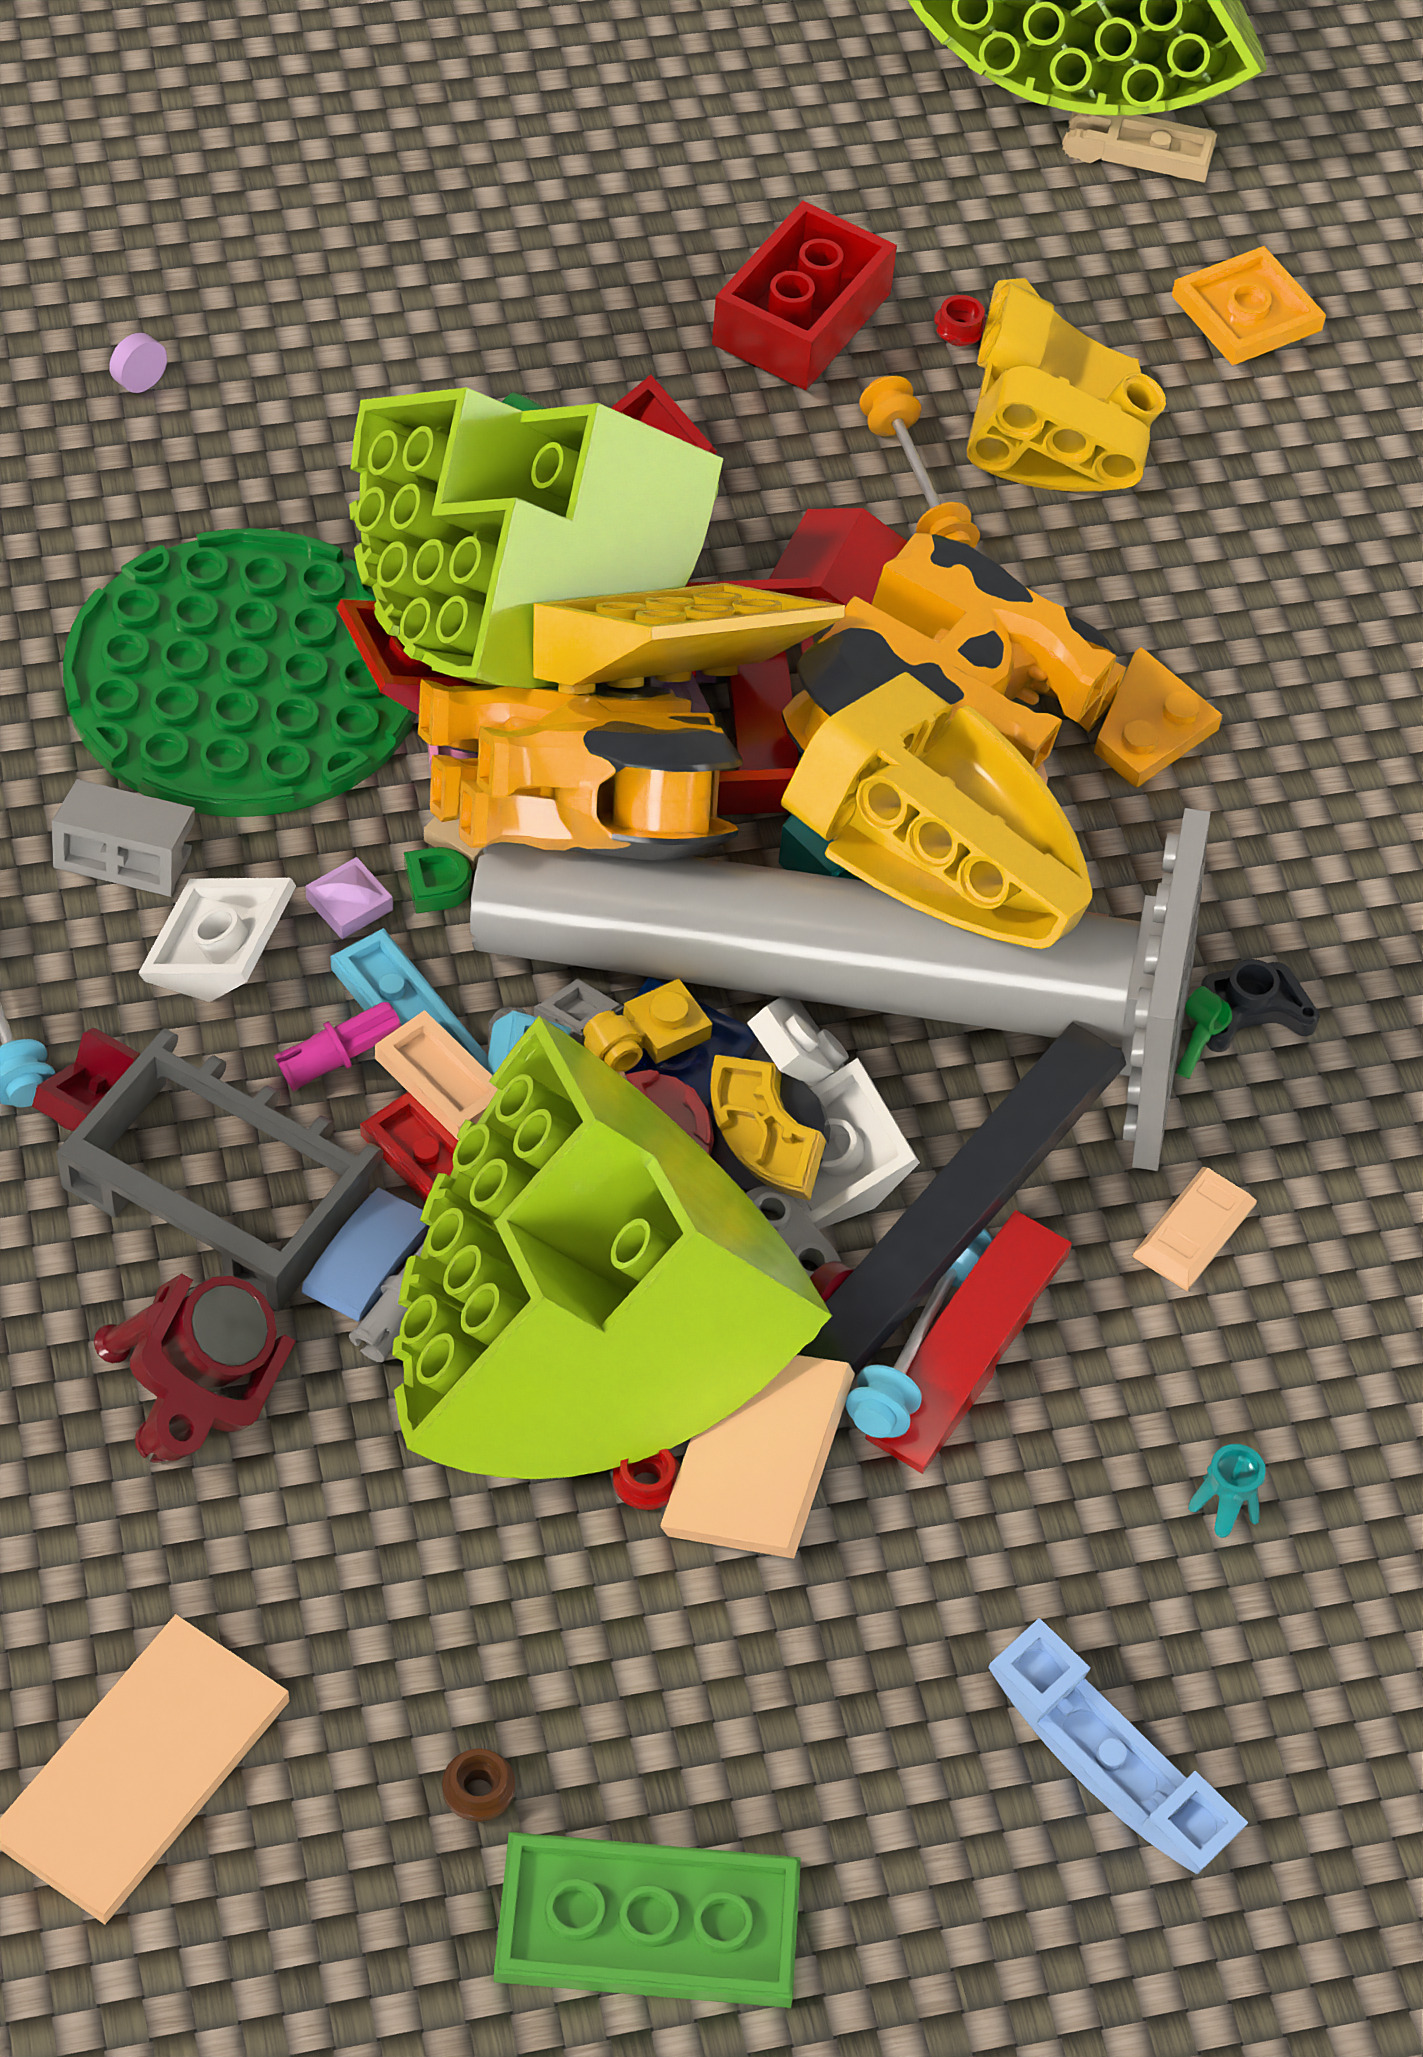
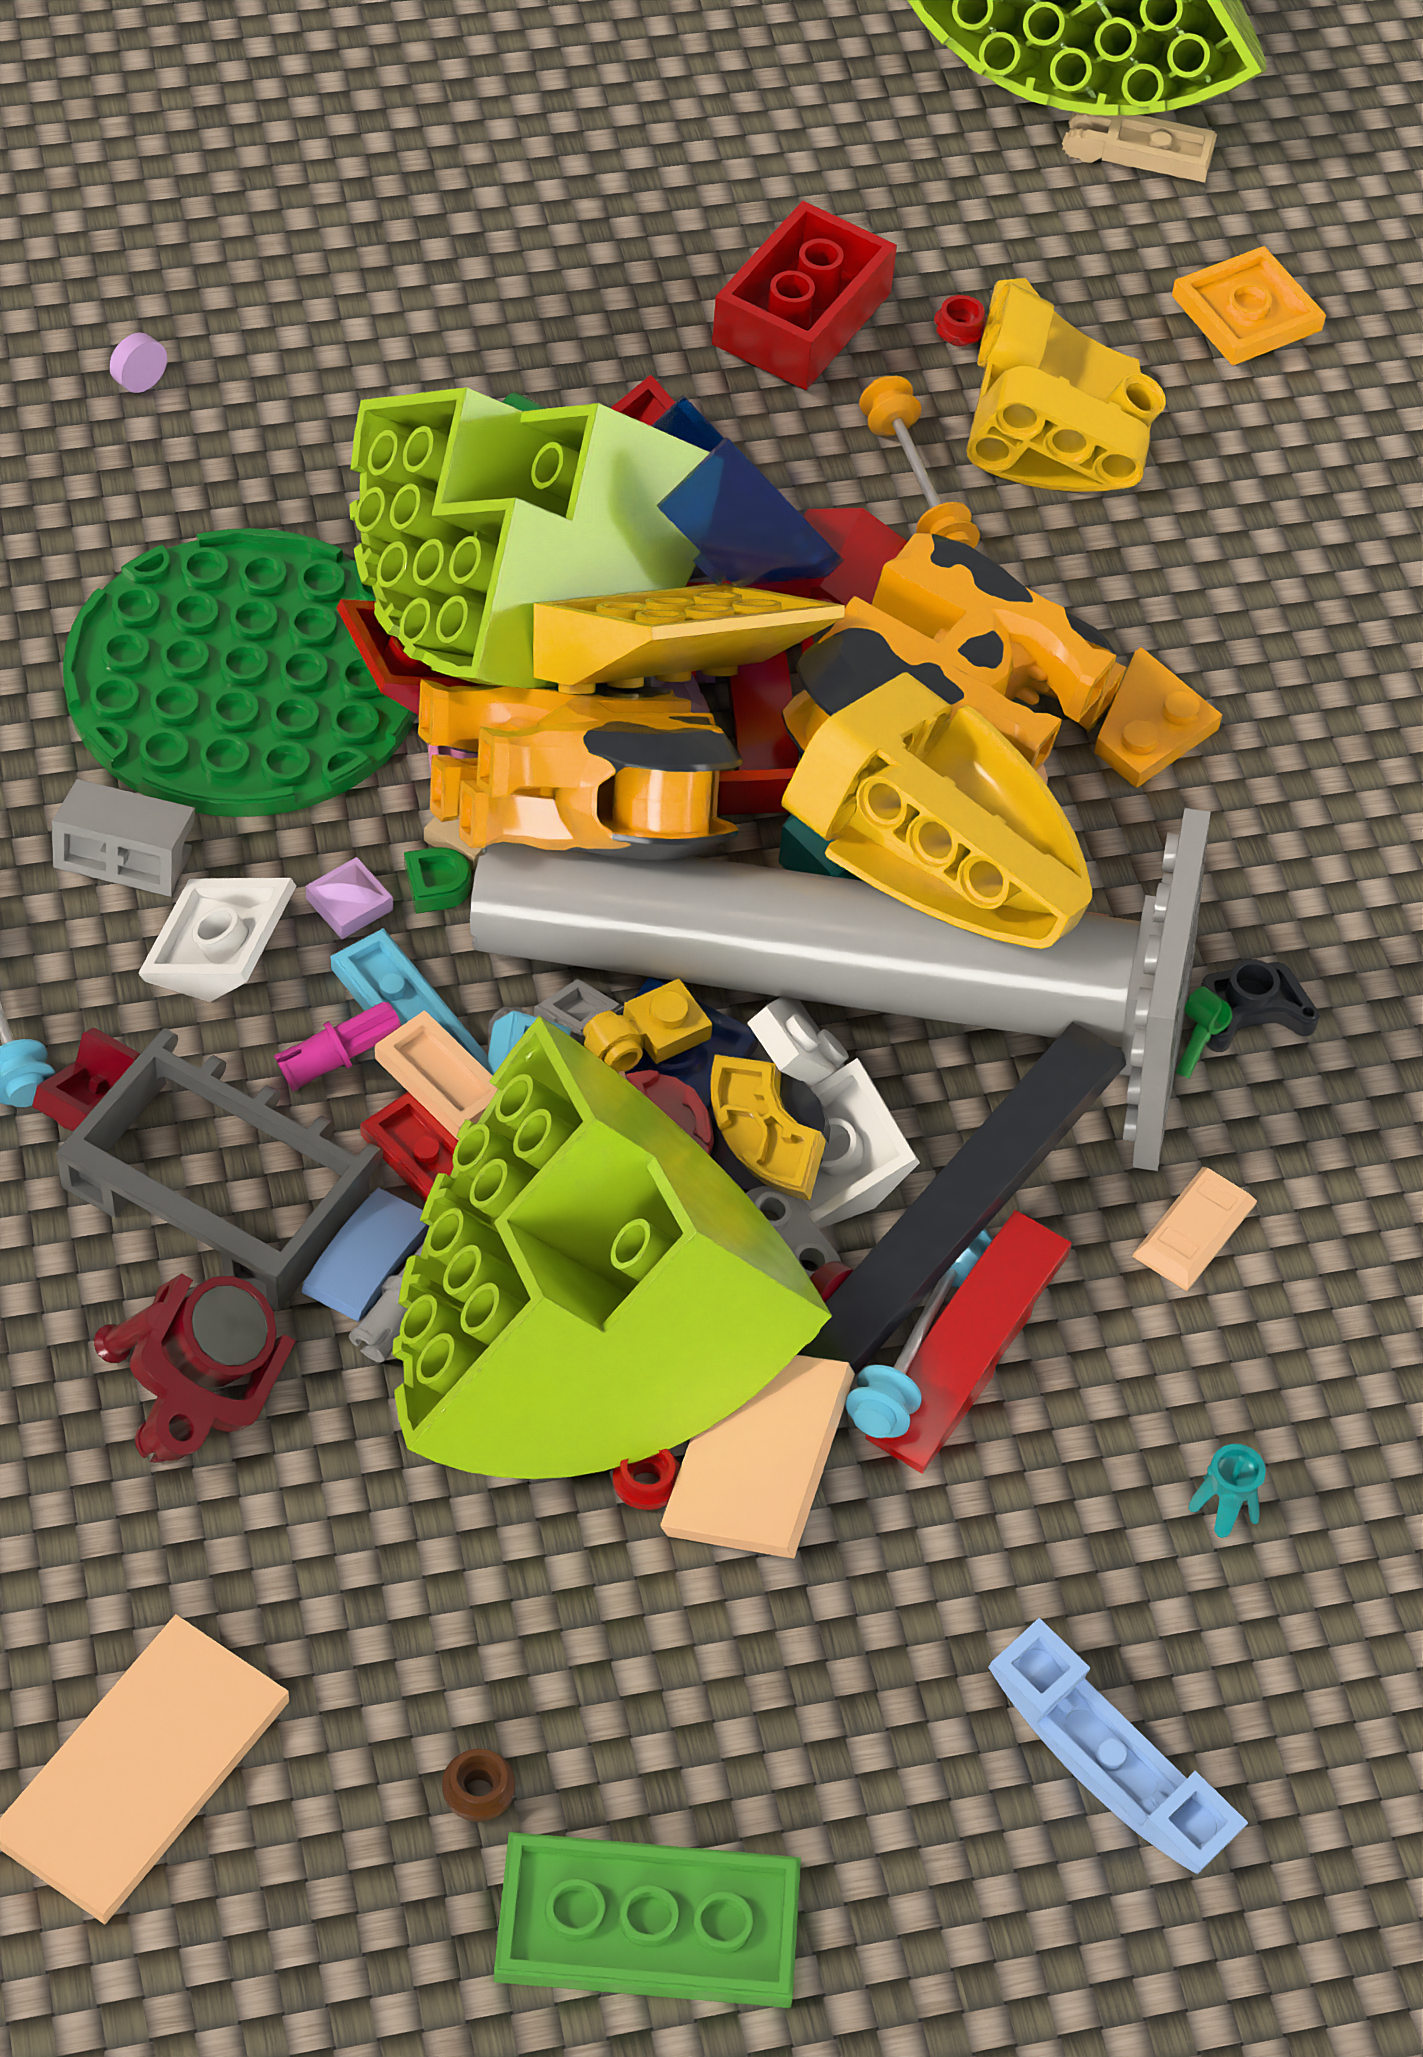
(737, 514): none -> clear blue windscreen

